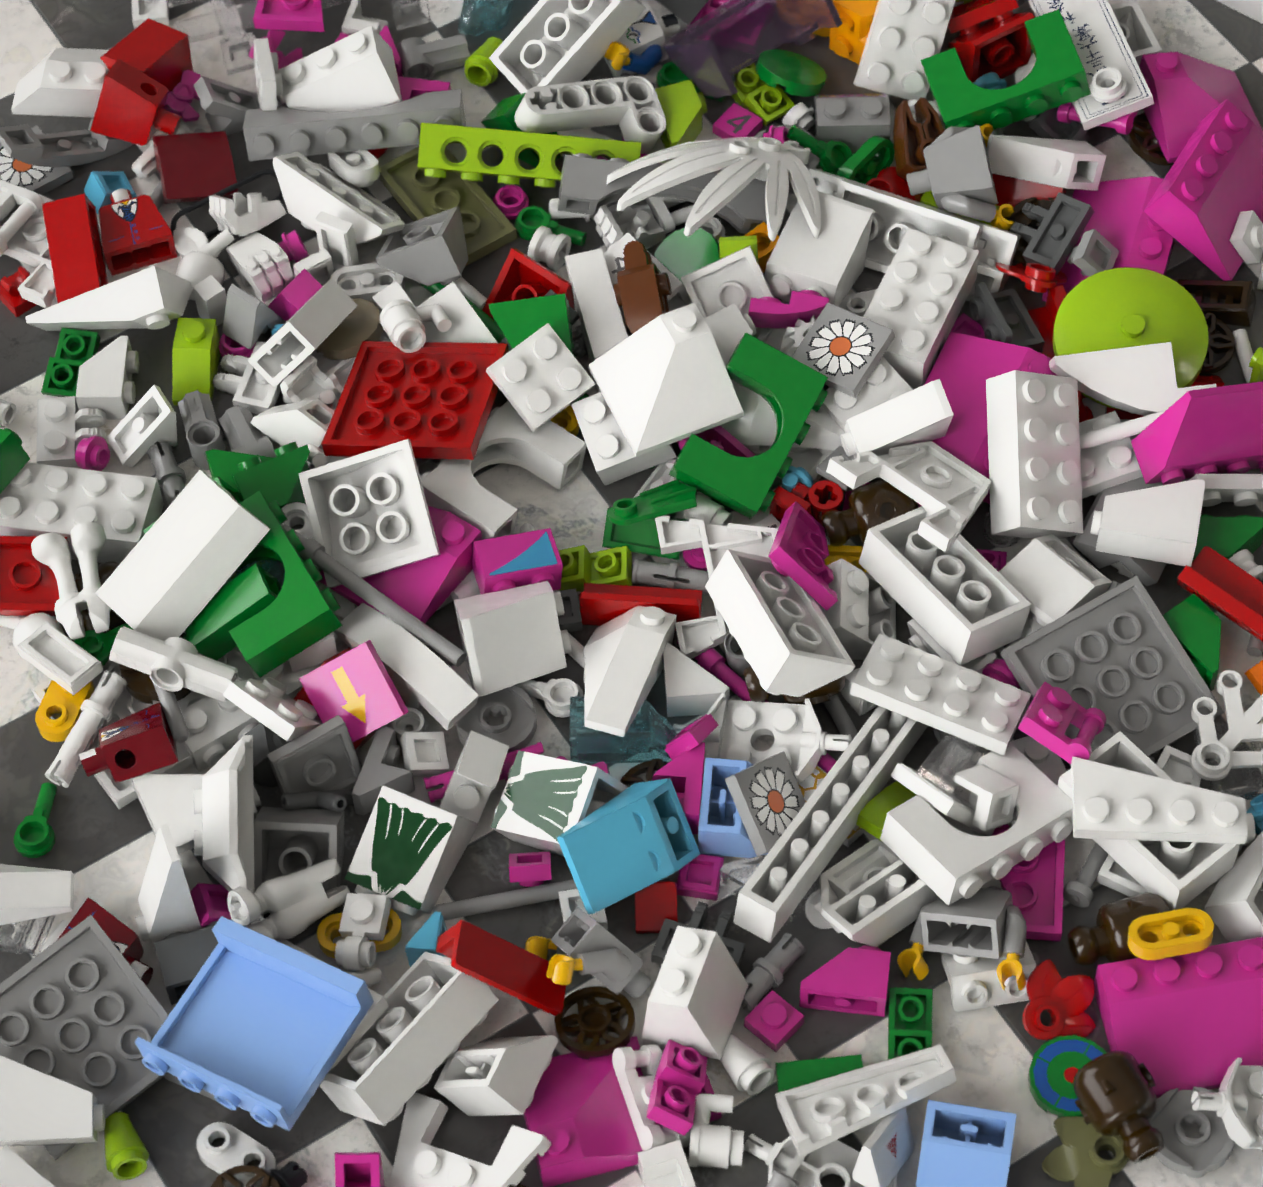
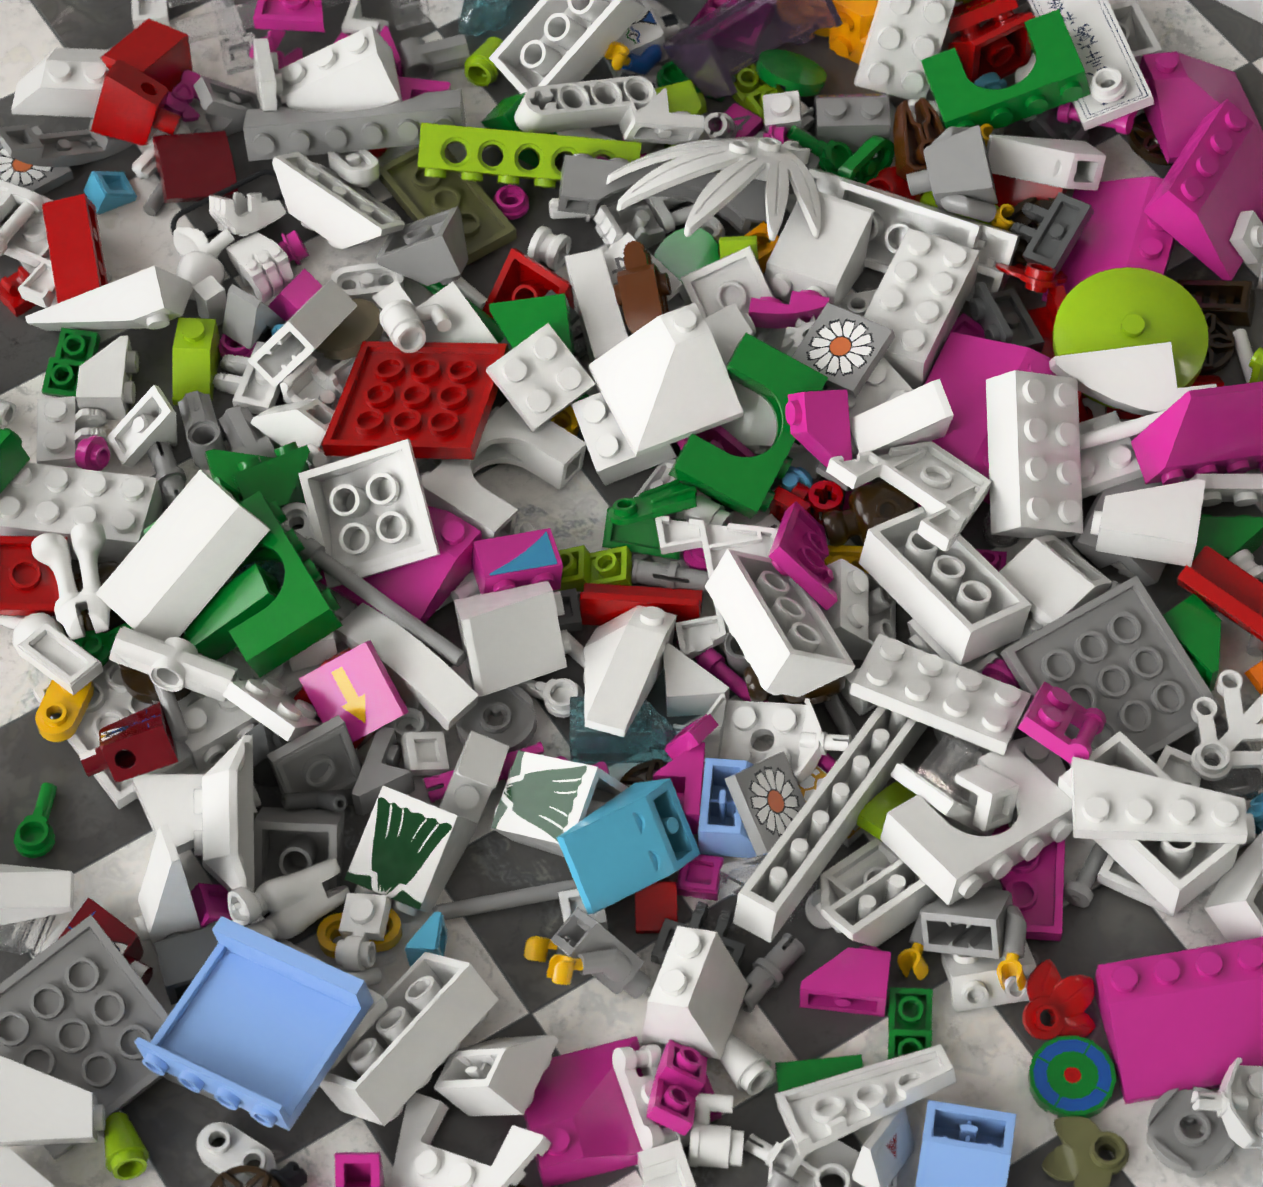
(81, 737): white pin -> none
(134, 233): red torso -> none
(318, 265): white tile -> none
(337, 238): white tile -> none
(502, 966): red panel -> none
(530, 868): dark pink plate -> none
(533, 217): green plate -> none
(595, 1022): dark brown wheel -> none
(657, 125): none -> white slope
(719, 119): none -> light grey pin
(774, 1021): dark pink plate -> none
(782, 110): none -> white plate
(821, 423): none -> dark pink slope
(1093, 254): light grey tile -> none
(1112, 928): dark brown piece -> none
(1119, 1100): dark brown piece -> none
(1166, 933): yellow plate -> none

